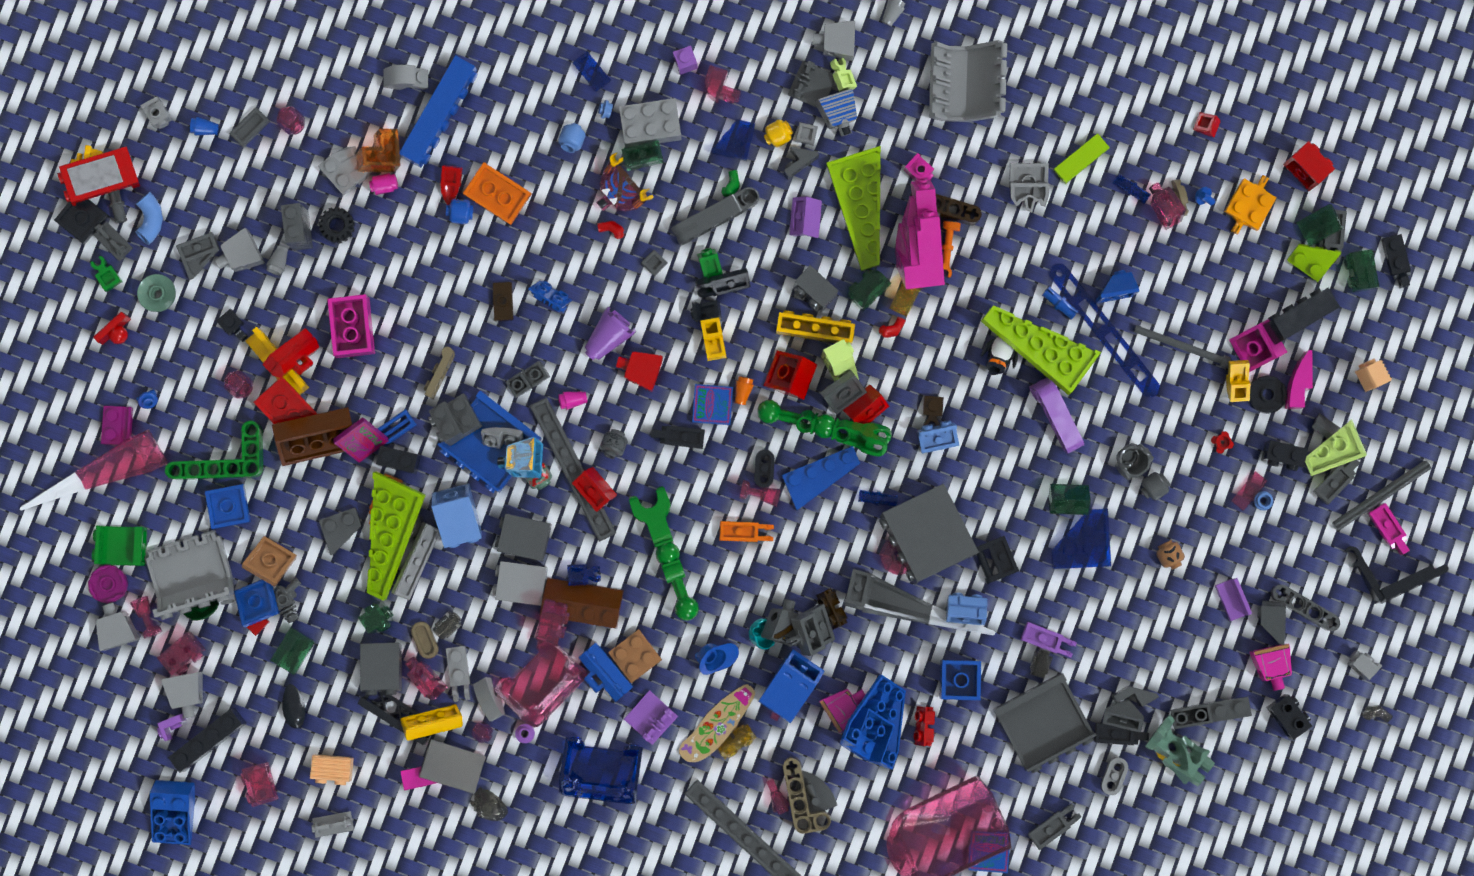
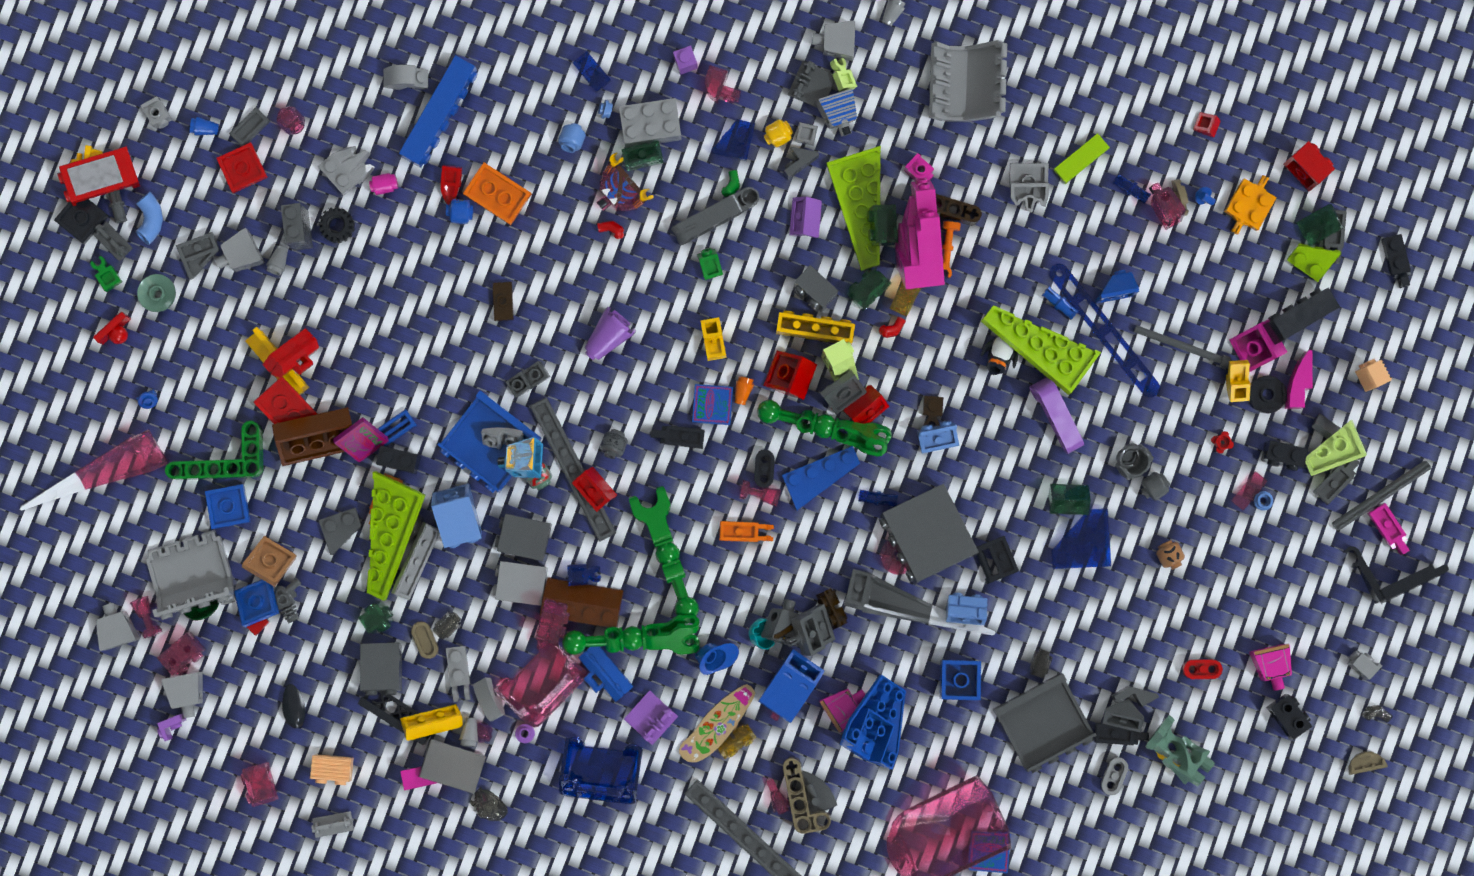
(108, 584): magenta tile -> none
(116, 424): magenta plate -> none
(120, 545): green panel -> none
(172, 812): blue slope -> none
(207, 740): black brick -> none
(231, 324): black plate -> none
(238, 384): clear pink head -> none
(242, 167): none -> red plate
(292, 651): clear green plate -> none
(351, 326): dark pink brick -> none
(384, 154): clear orange brick -> none
(430, 684): clear pink torso -> none
(439, 371): dark tan plate -> none
(454, 419): dark grey plate -> none
(469, 733): none -> light grey cone
(544, 290): blue hinge -> none
(571, 399): dark pink cone -> none
(635, 656): medium nougat plate -> none
(641, 369): red torso -> none
(654, 263): dark grey tile -> none
(670, 635): none -> green piece
(705, 311): black bracket -> none
(723, 283): black hinge -> none
(882, 225): none -> clear green brick
(923, 735): red hinge -> none
(1046, 639): medium lavender hinge -> none
(1053, 827): dark grey hinge -> none
(1201, 669): none -> red plate
(1211, 712): dark grey slope -> none
(1233, 599): medium lavender panel -> none
(1274, 619): dark grey slope -> none
(1305, 607): dark grey beam -> none
(1361, 271): clear green brick -> none
(1366, 762): none -> dark tan plate

